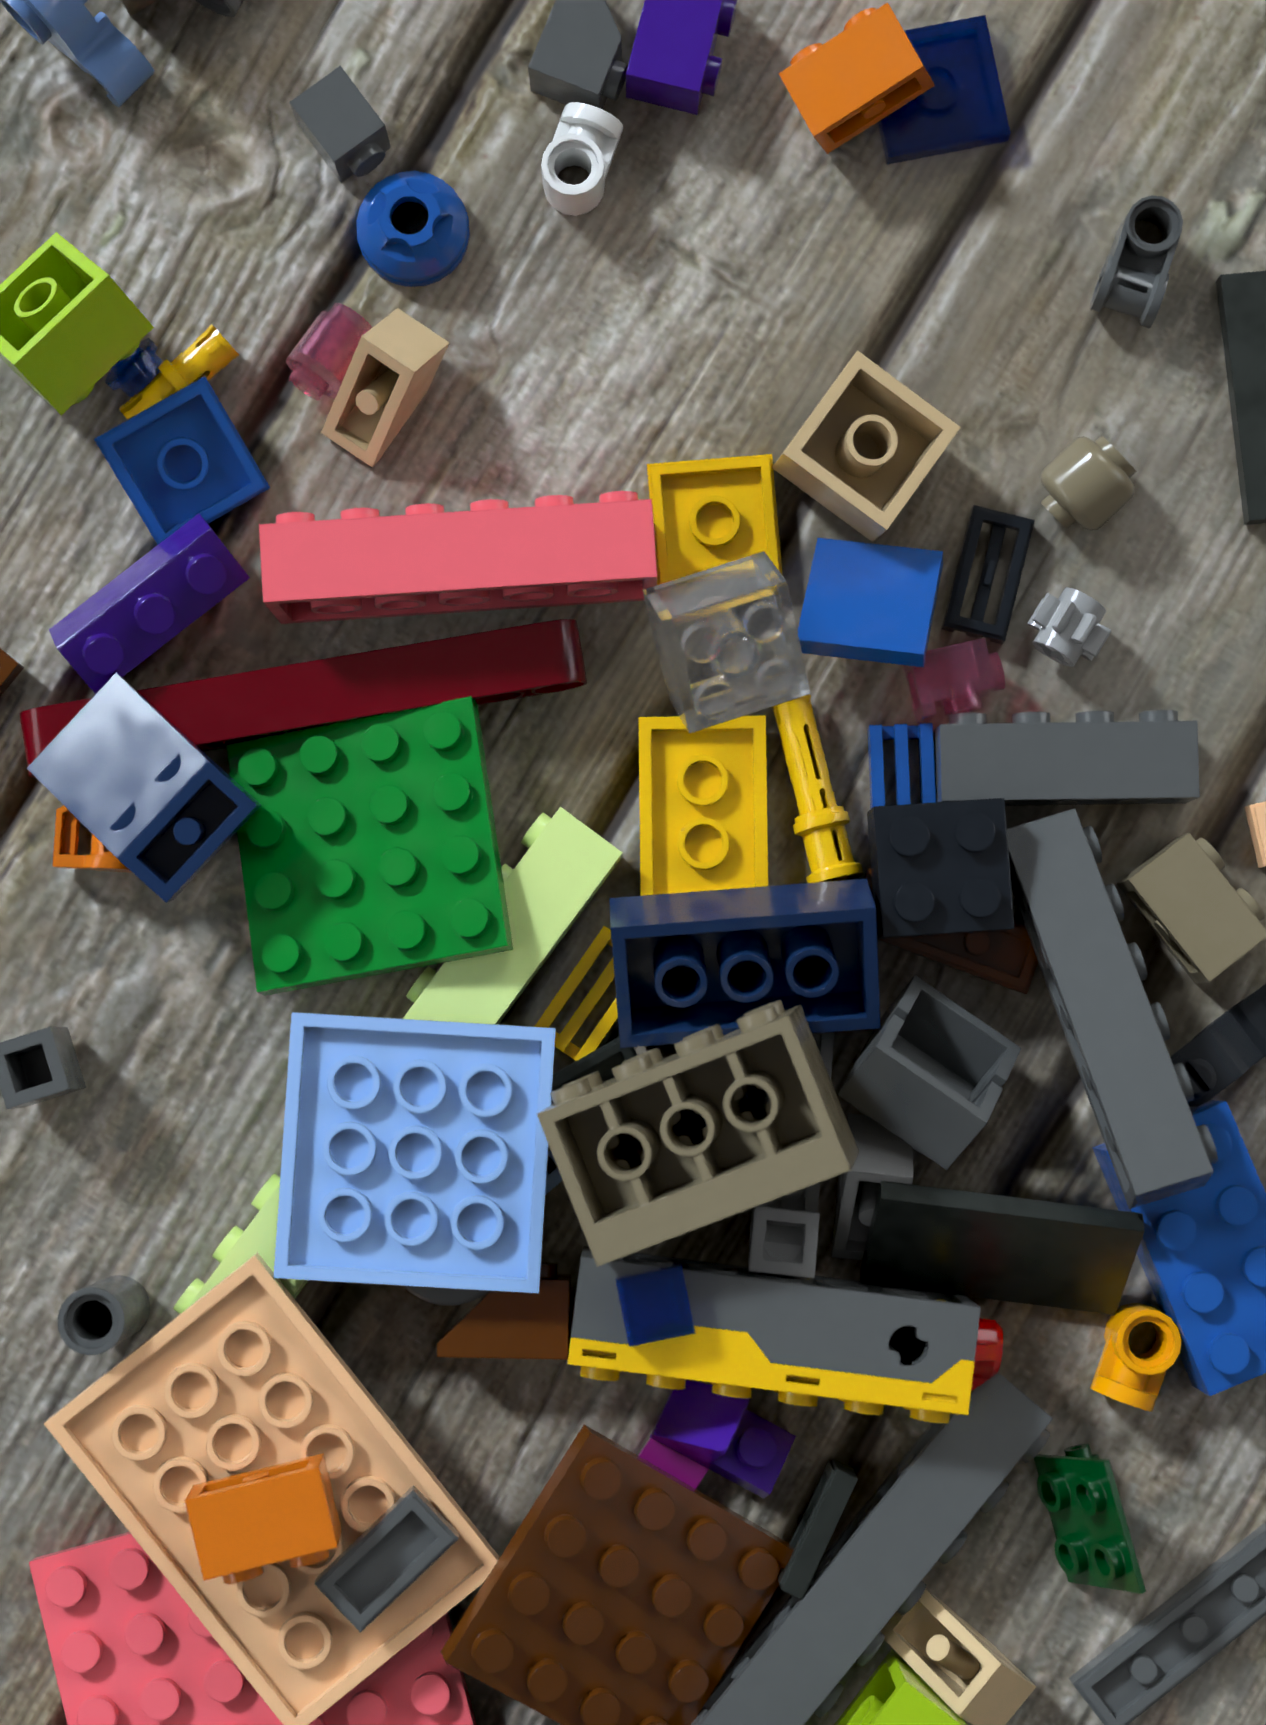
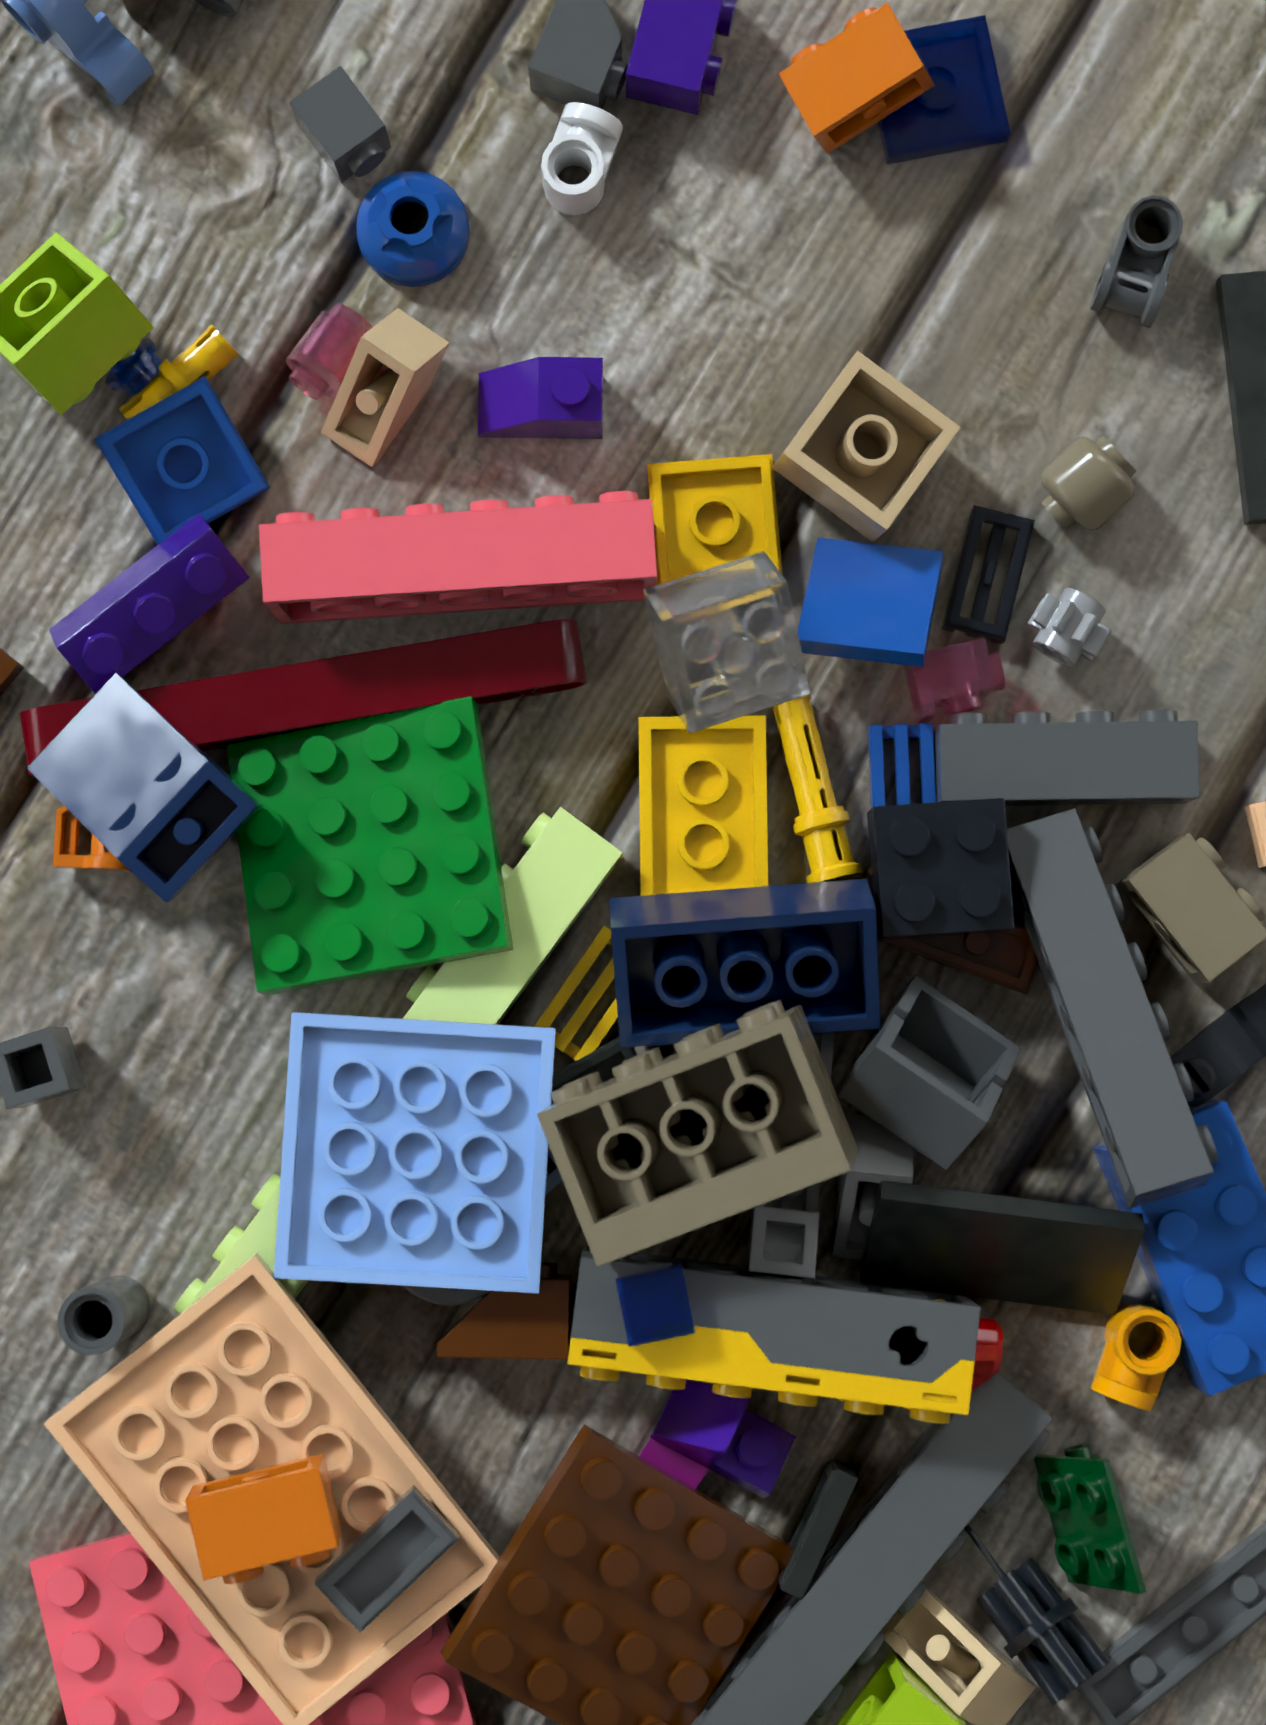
(542, 399): none -> dark purple slope
(1040, 1627): none -> black piece

